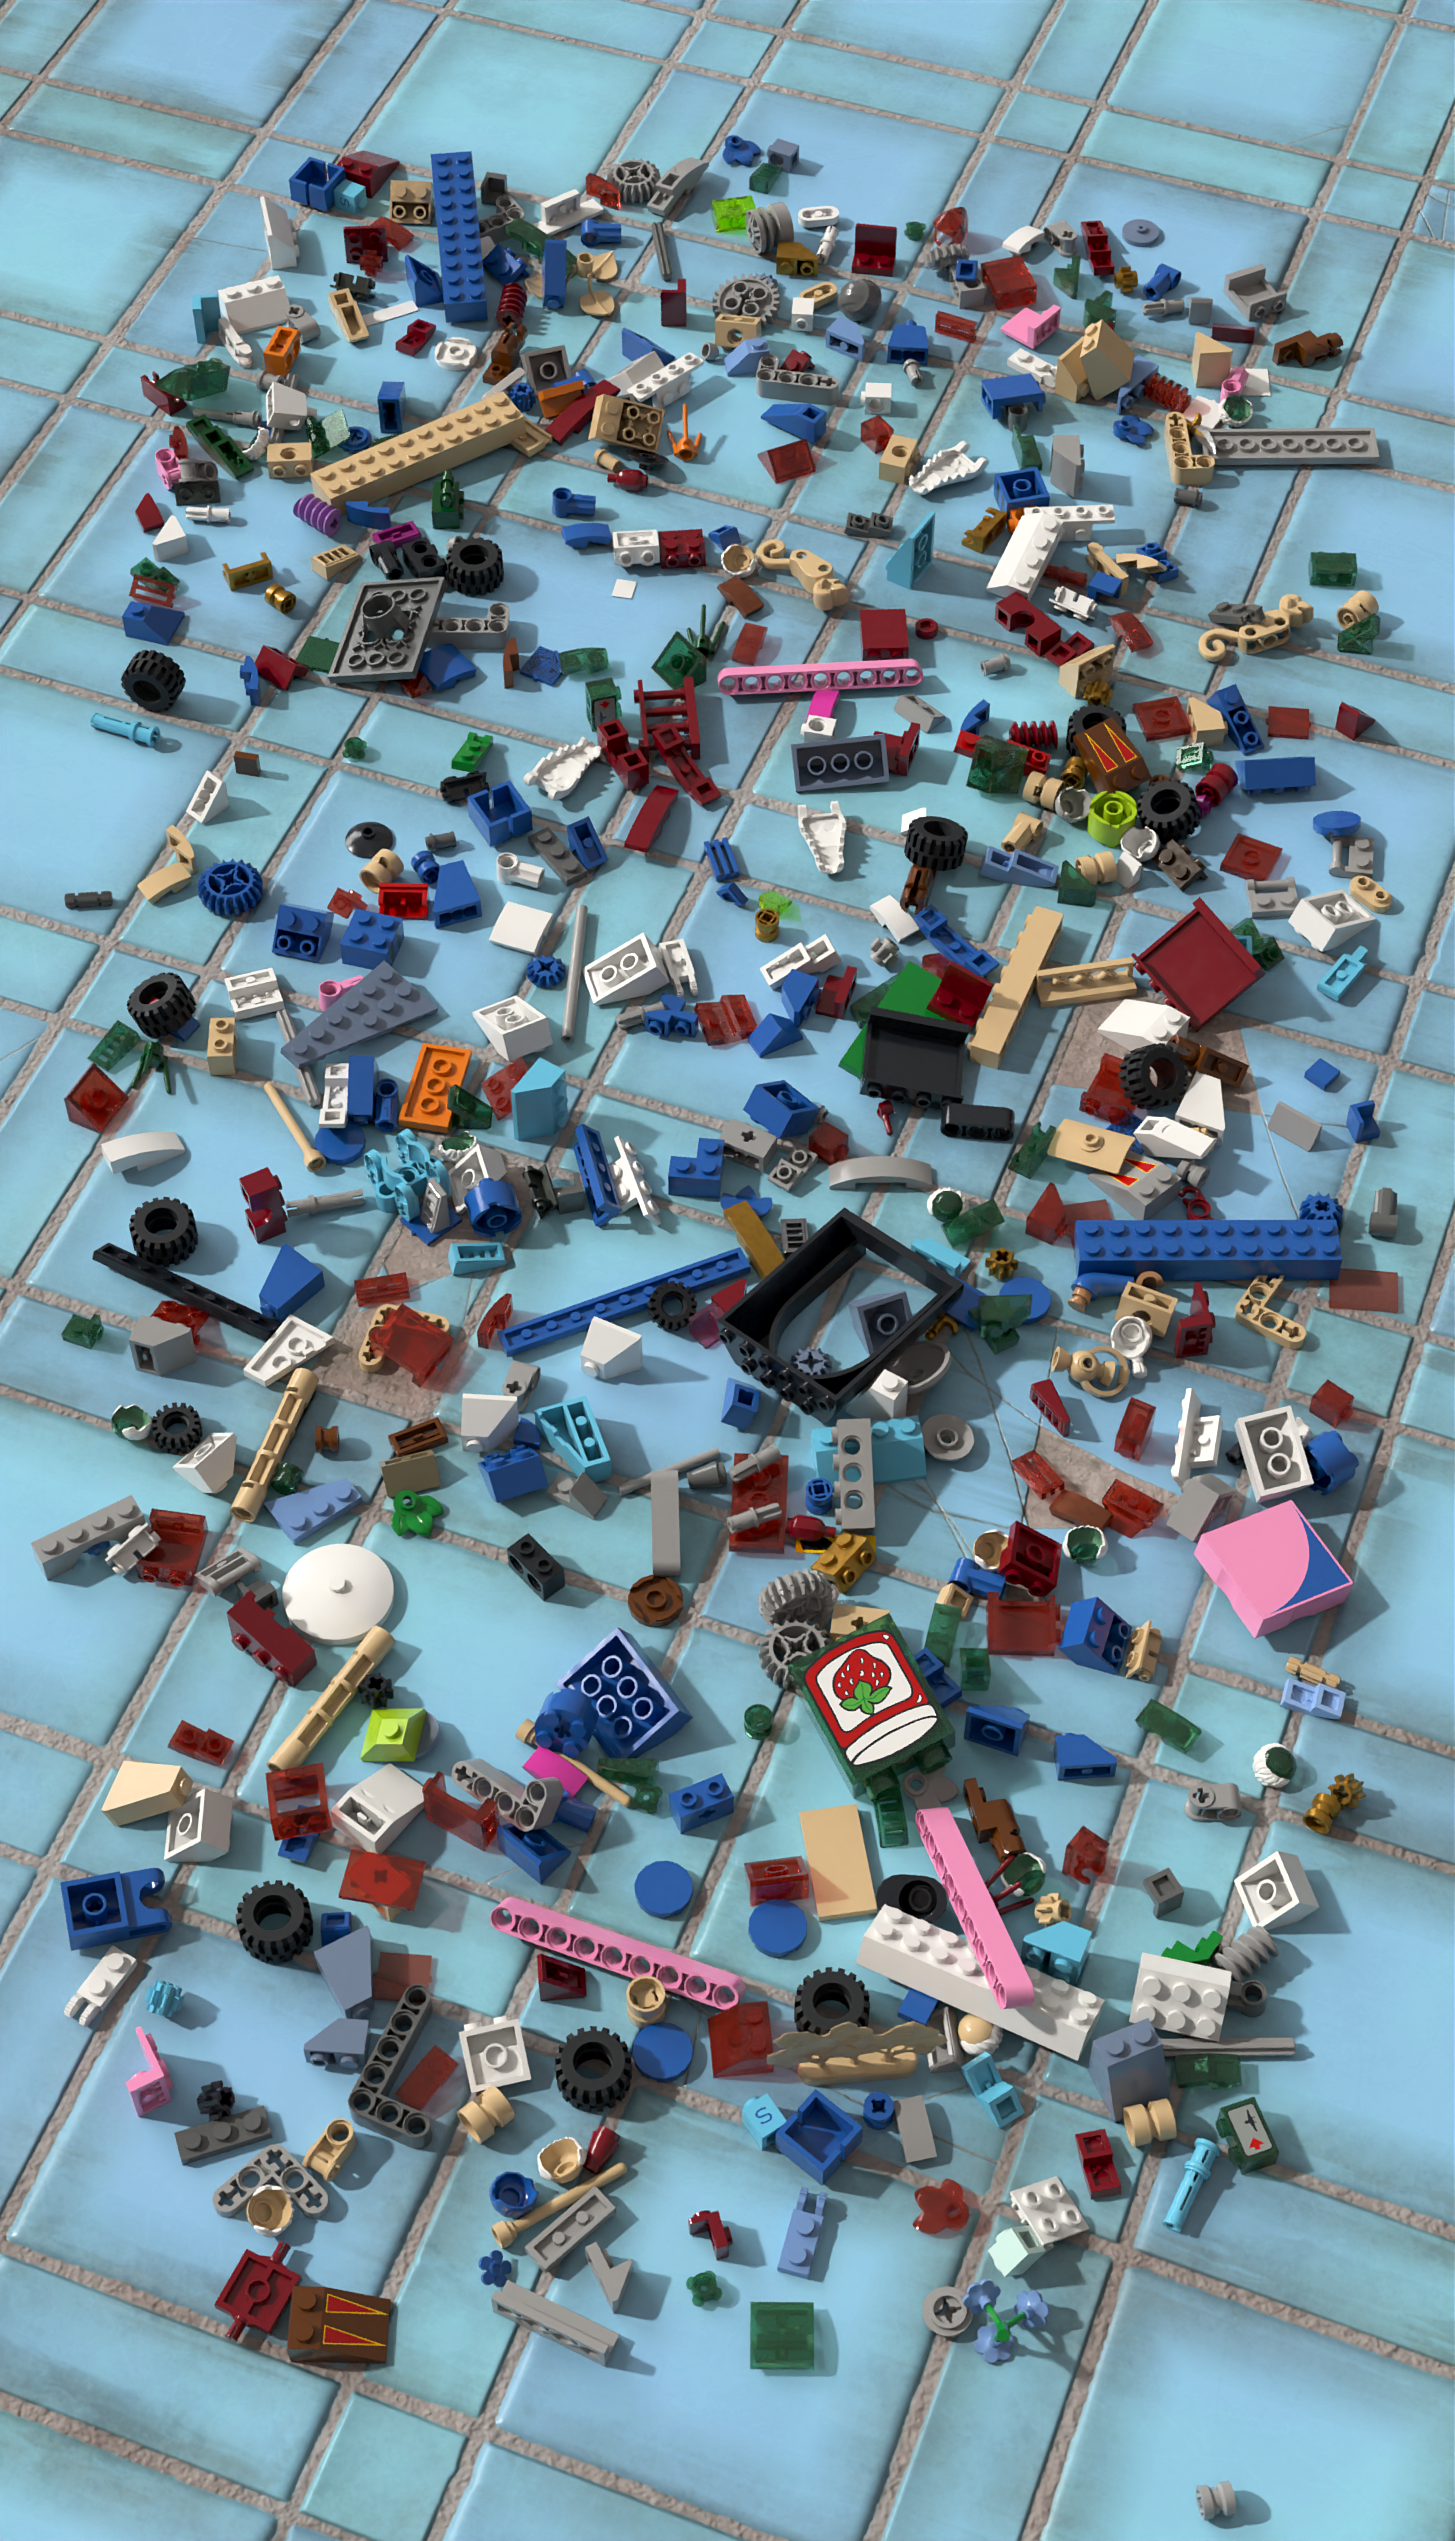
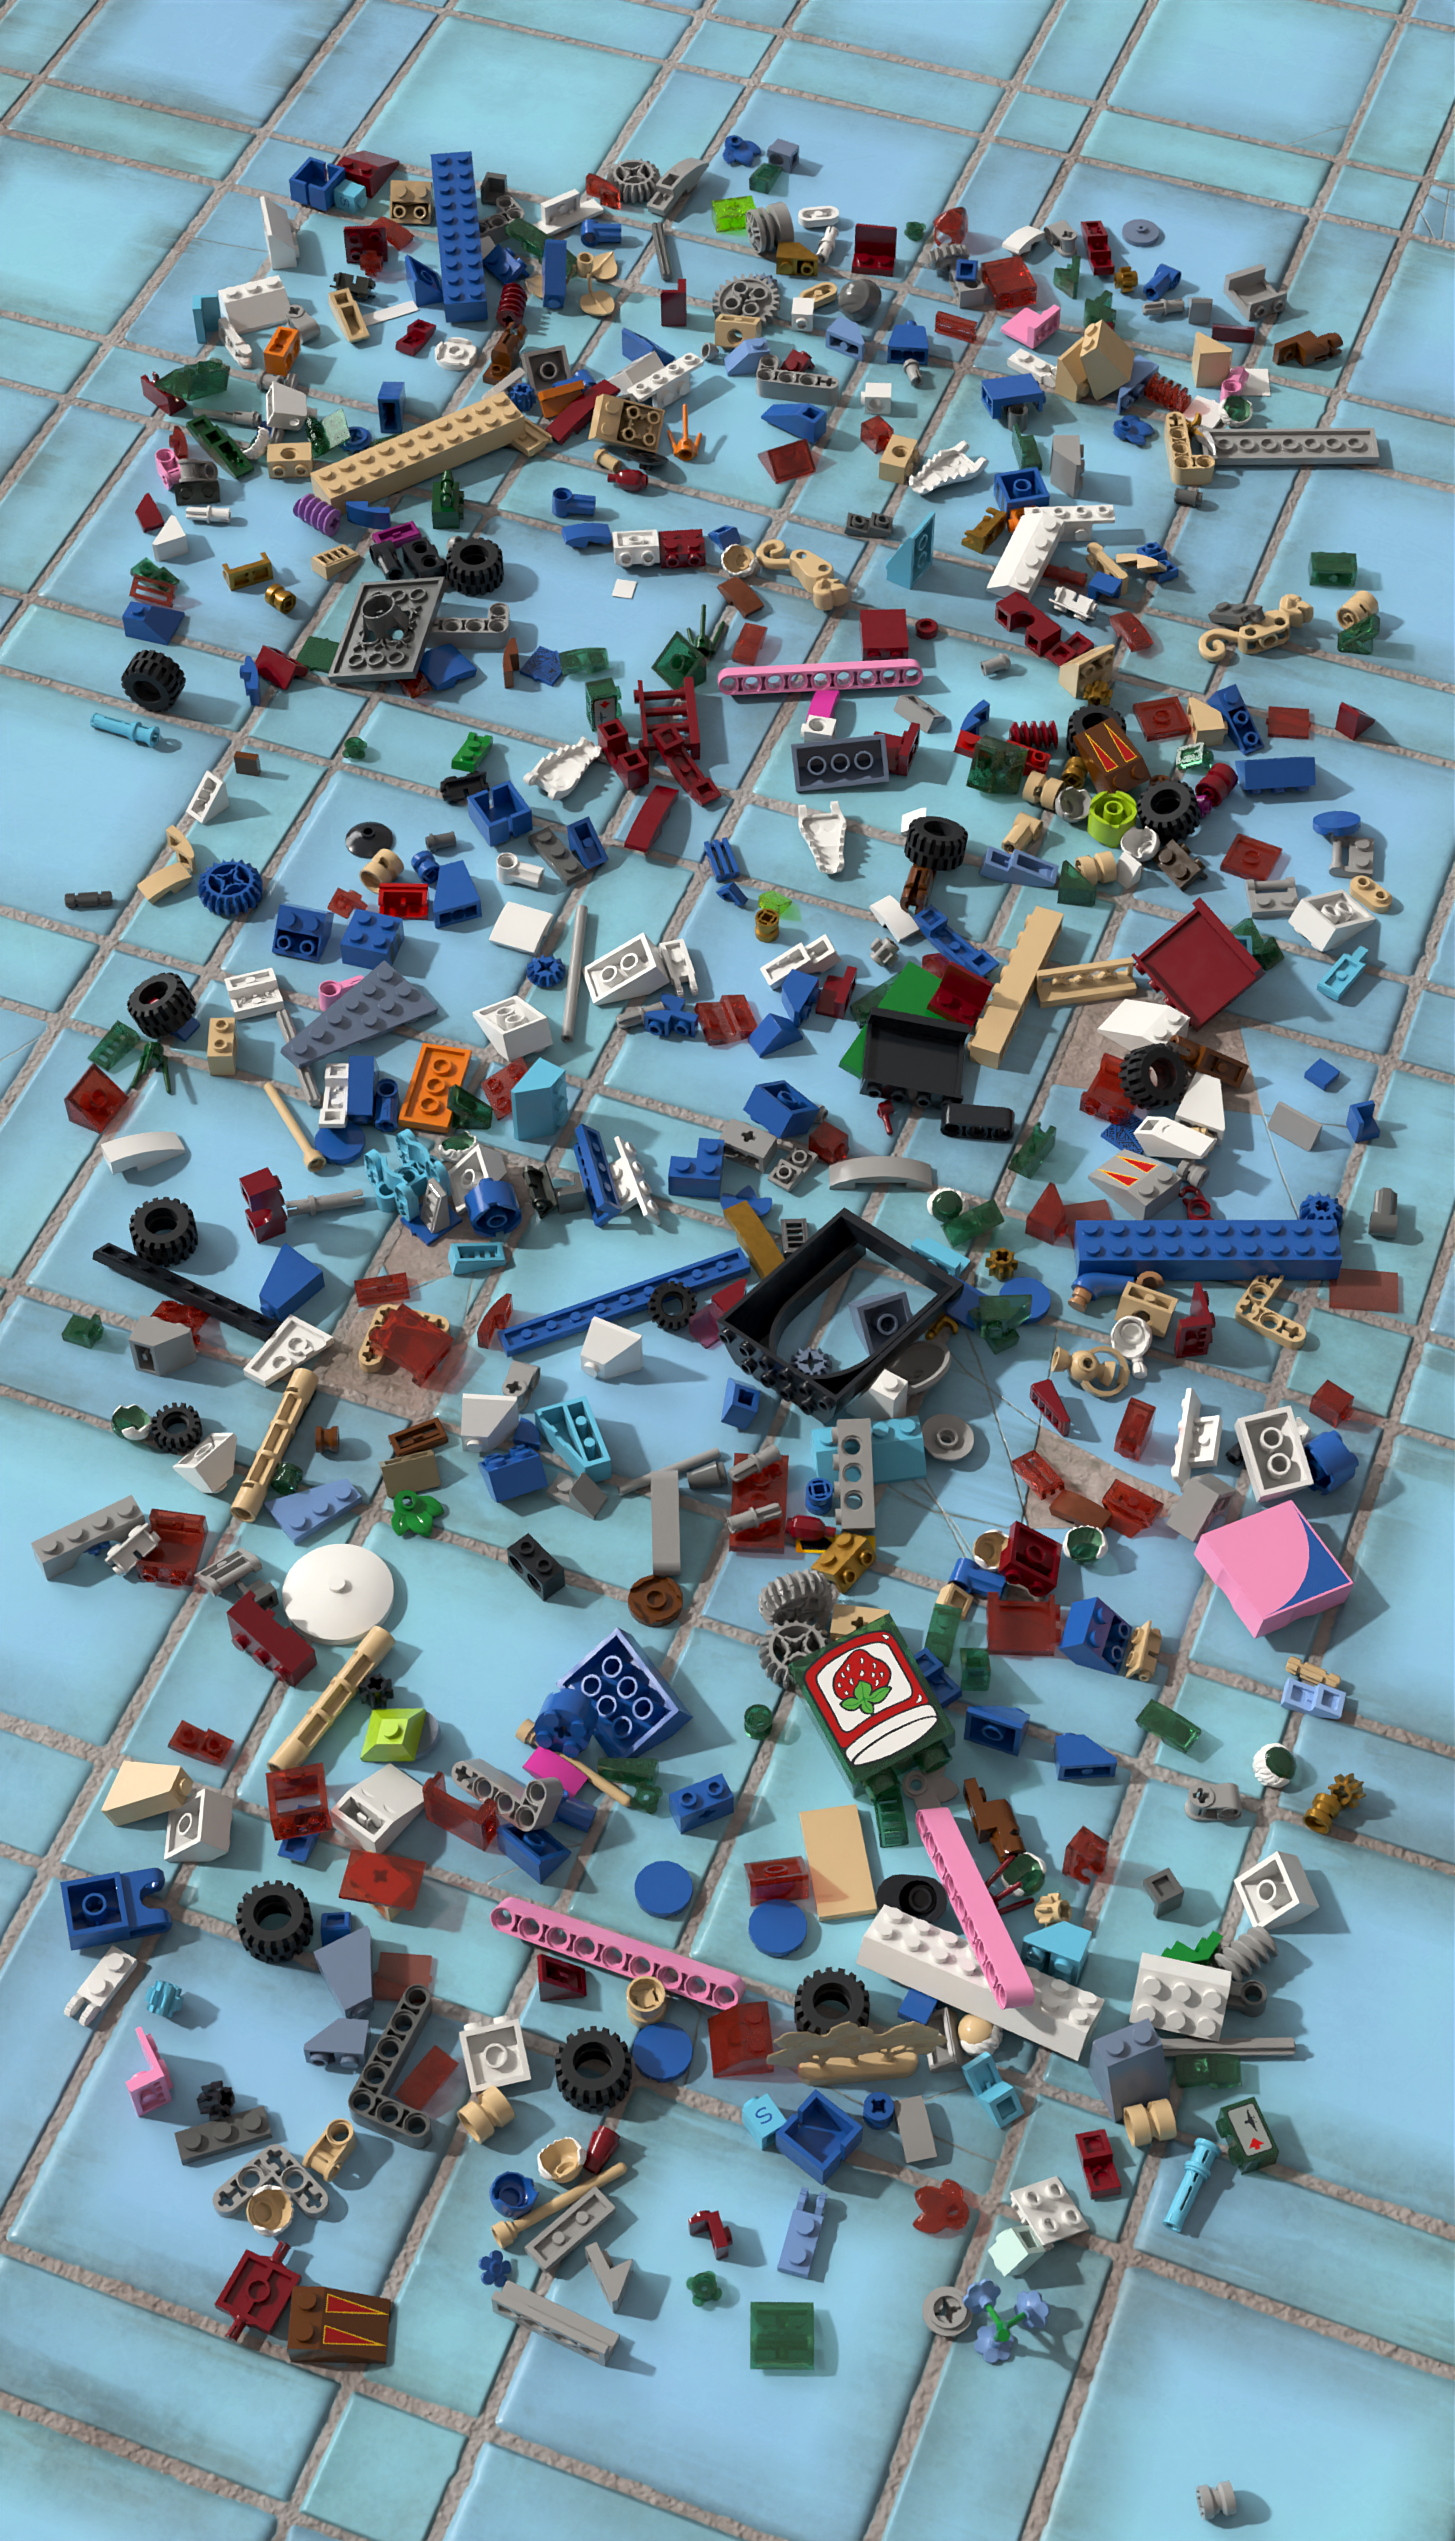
(1090, 1146): tan shield -> none

